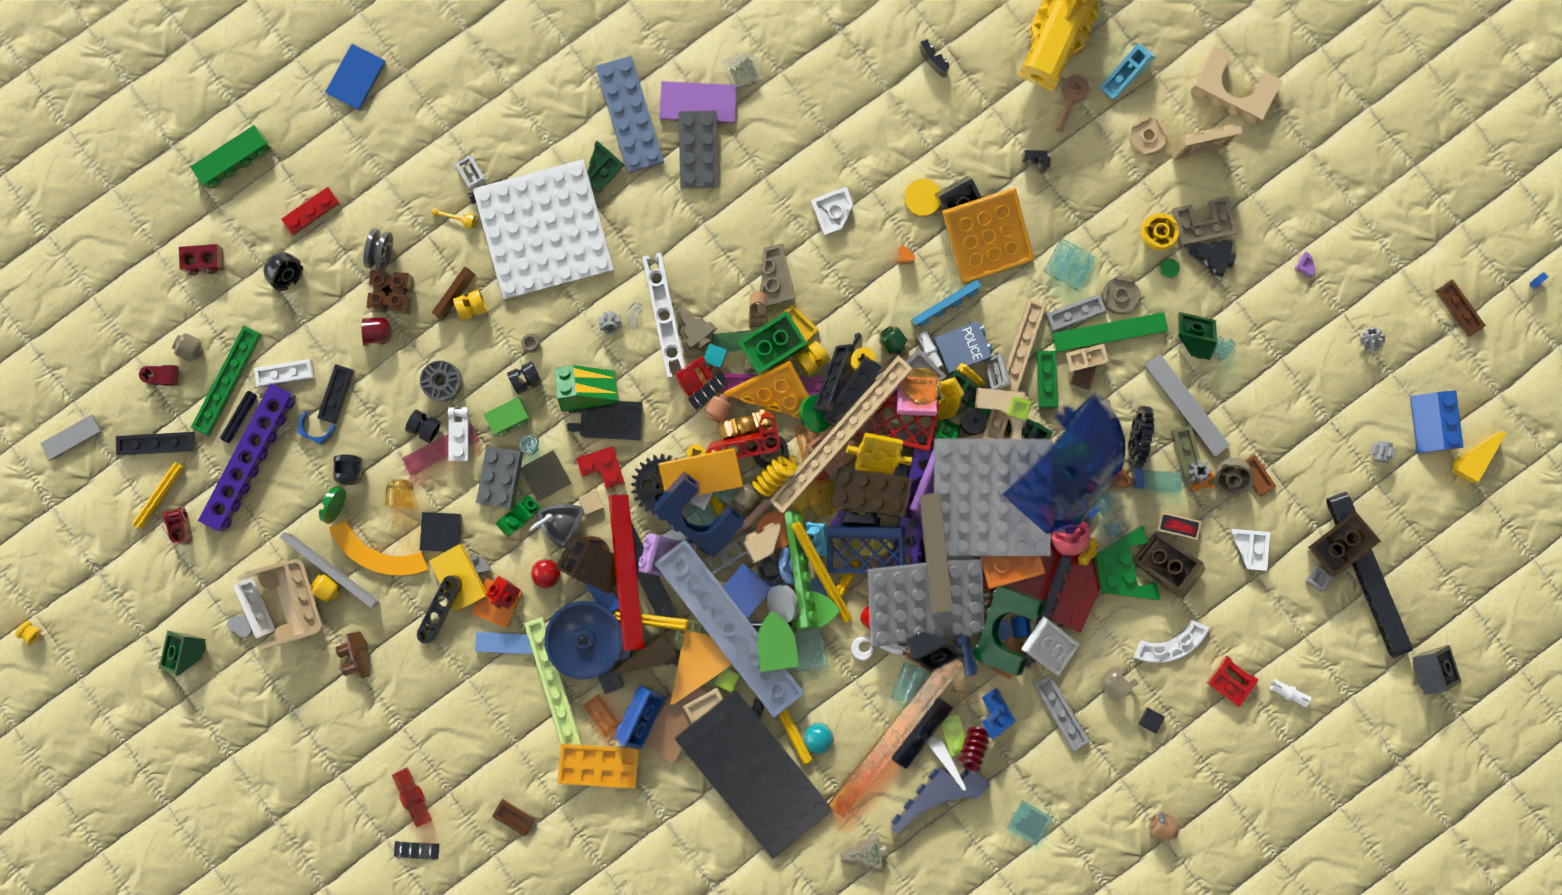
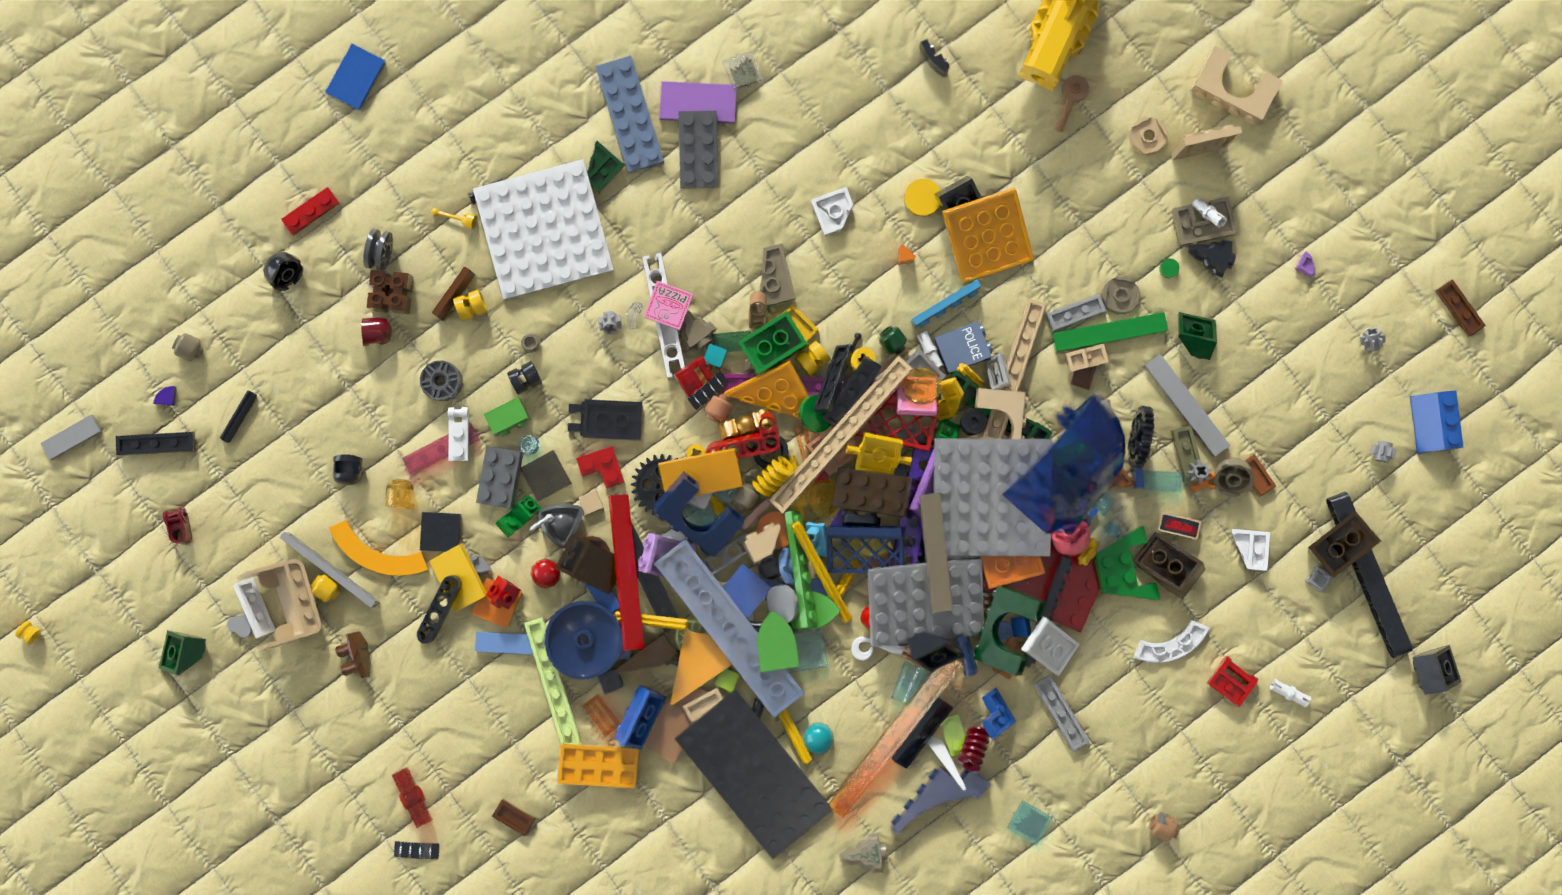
(158, 495): yellow axle -> none
(162, 375): dark red piece -> none
(166, 396): none -> dark purple tile
(201, 255): dark red brick -> none
(226, 380): green tile -> none
(231, 157): green brick -> none
(264, 411): dark purple brick -> none
(284, 373): white tile -> none
(301, 431): blue cap -> none
(333, 504): green tile -> none
(335, 394): black tile -> none
(421, 425): black wheel -> none
(476, 182): tile -> none
(584, 387): green slope -> none
(668, 305): none -> bright pink tile
(1019, 408): lime tile -> none
(1032, 157): black bracket -> none
(1047, 379): green tile -> none
(1070, 264): clear light blue slope -> none
(1116, 684): dark tan helmet -> none
(1128, 71): medium azure slope -> none
(1151, 720): black plate -> none
(1160, 231): yellow cone -> none
(1209, 212): none -> white pin
(1224, 348): clear light blue tile -> none
(1474, 462): yellow slope -> none
(1538, 280): blue tile -> none

